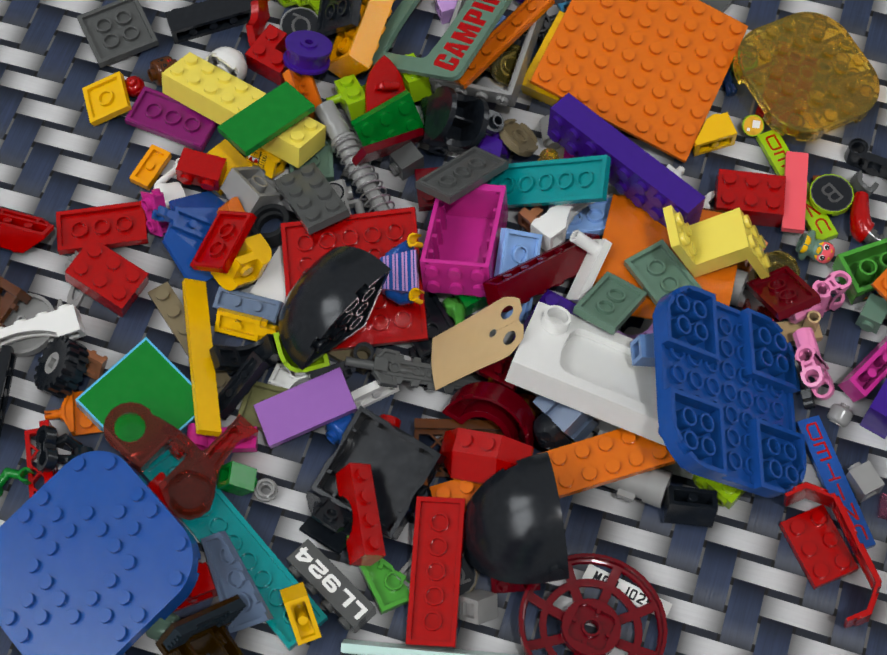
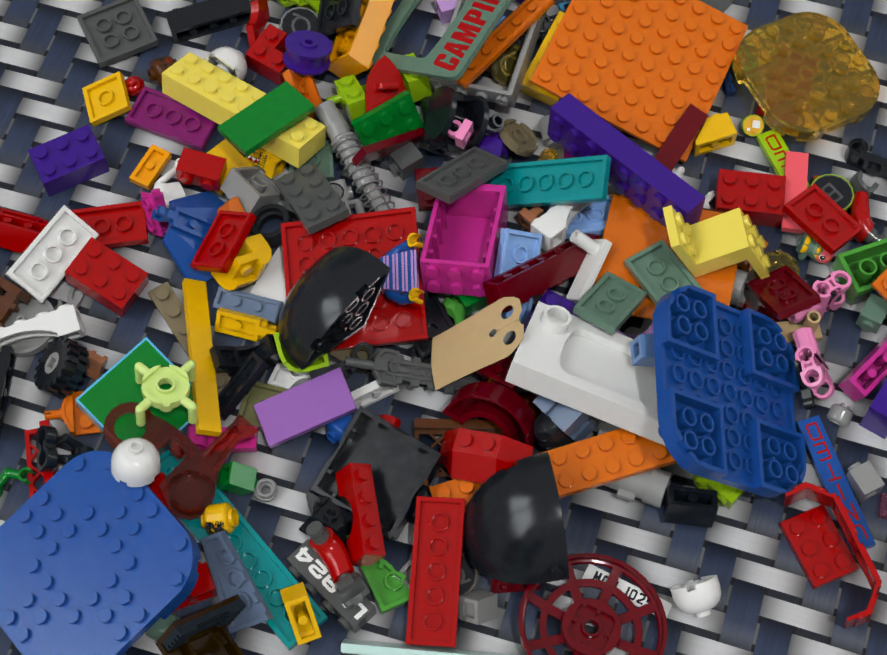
(50, 254): none -> white tile
(68, 160): none -> dark purple brick
(135, 462): none -> white cylinder
(165, 399): none -> yellowish green plate
(220, 518): none -> yellow head
(336, 558): none -> piece
(463, 133): none -> bright pink tile
(681, 136): none -> dark red tile
(698, 595): none -> white cylinder
(822, 219): none -> red plate

